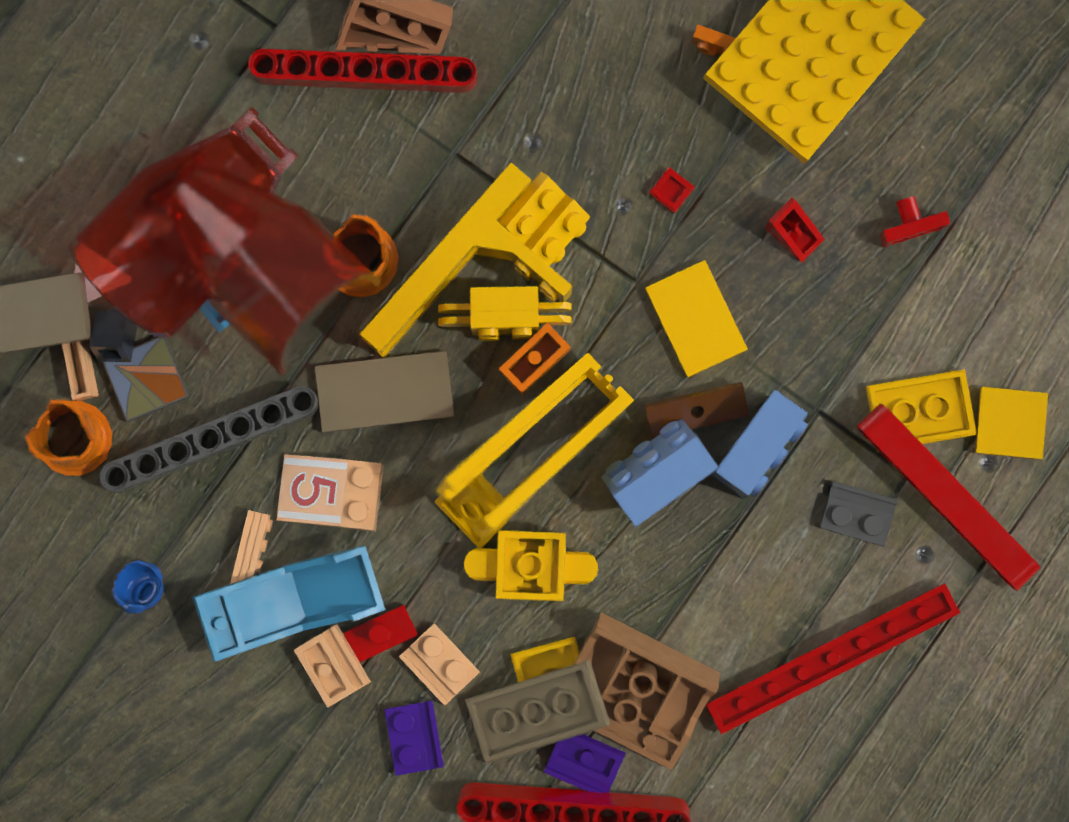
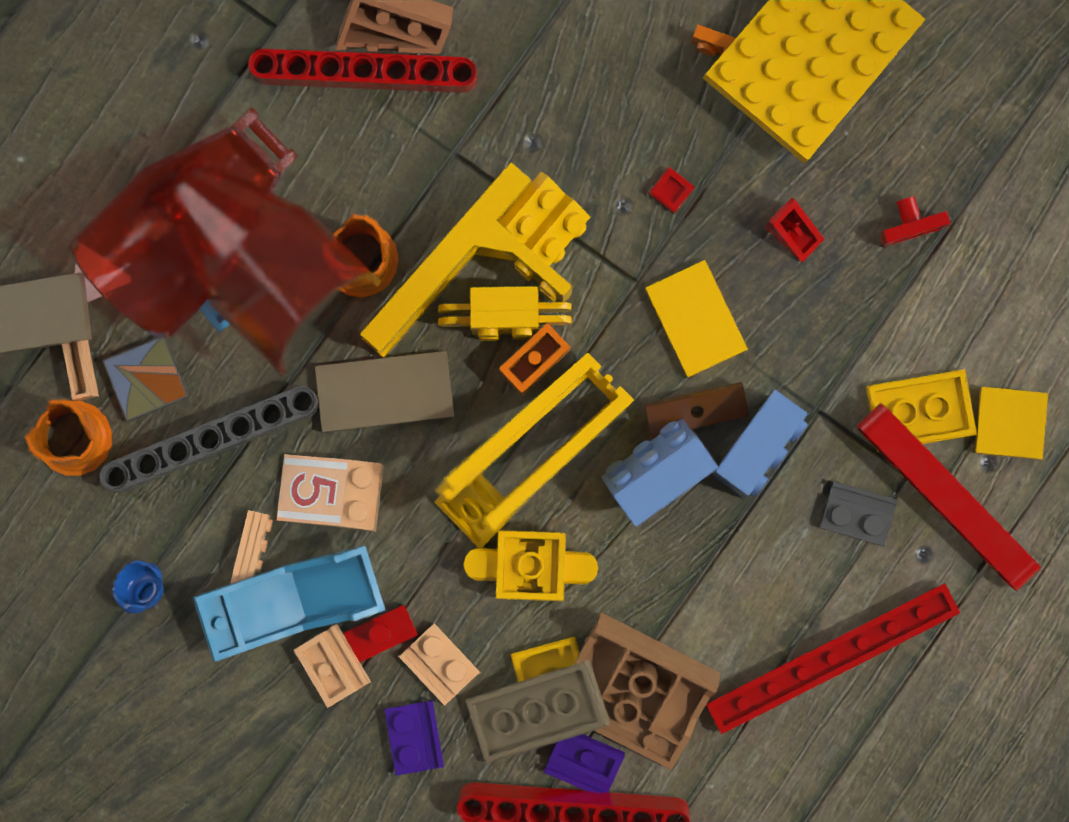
(112, 336): black brick -> none

